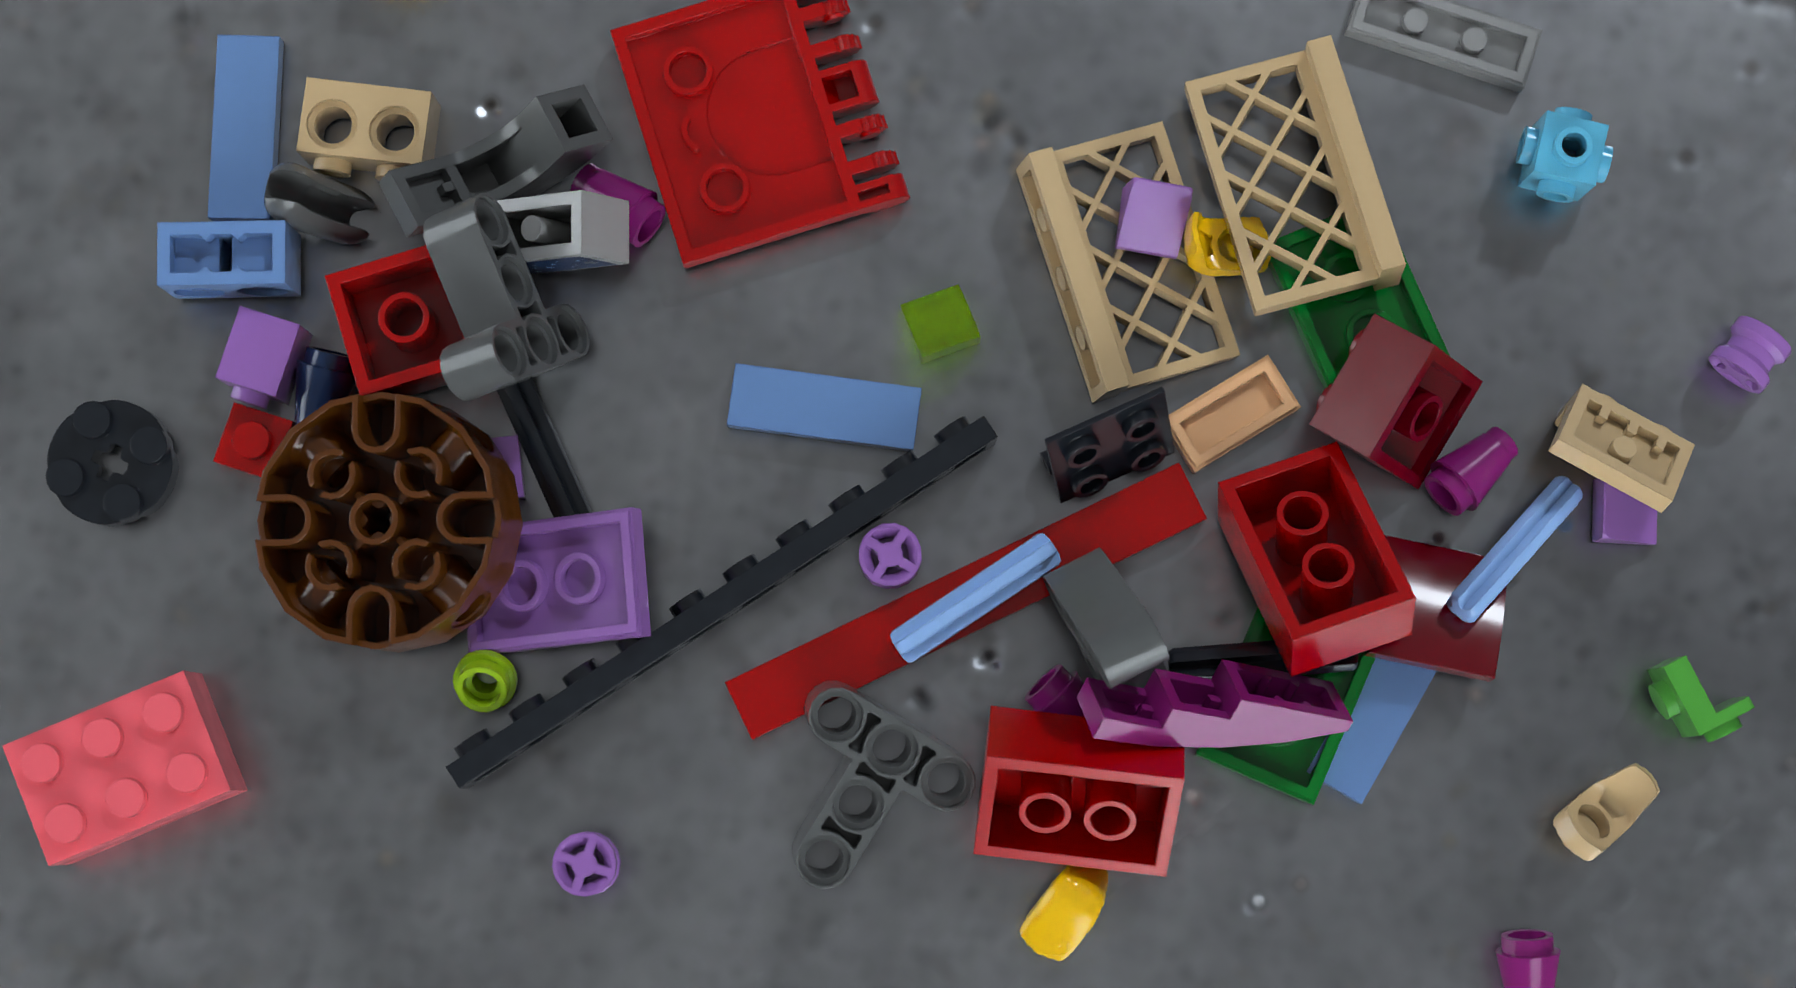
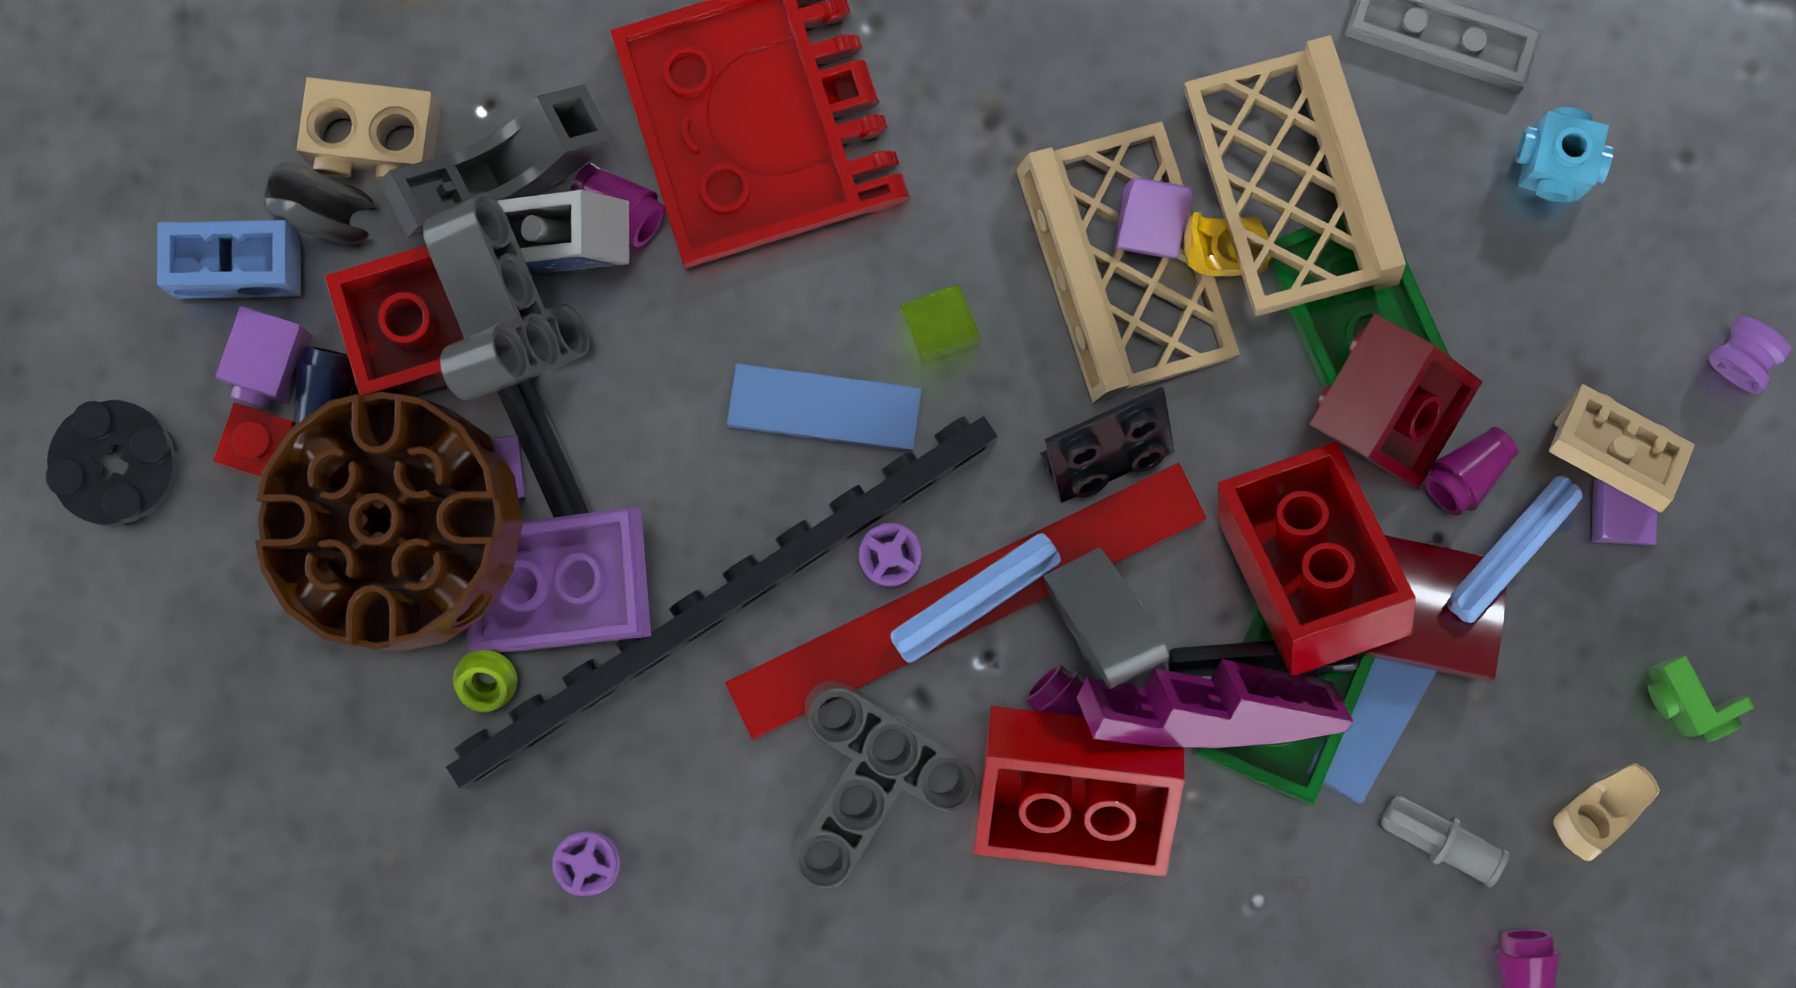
(124, 768): coral brick -> none
(244, 125): medium blue tile -> none
(1065, 912): yellow hair -> none
(1231, 414): light nougat tile -> none
(1445, 840): none -> light grey axle

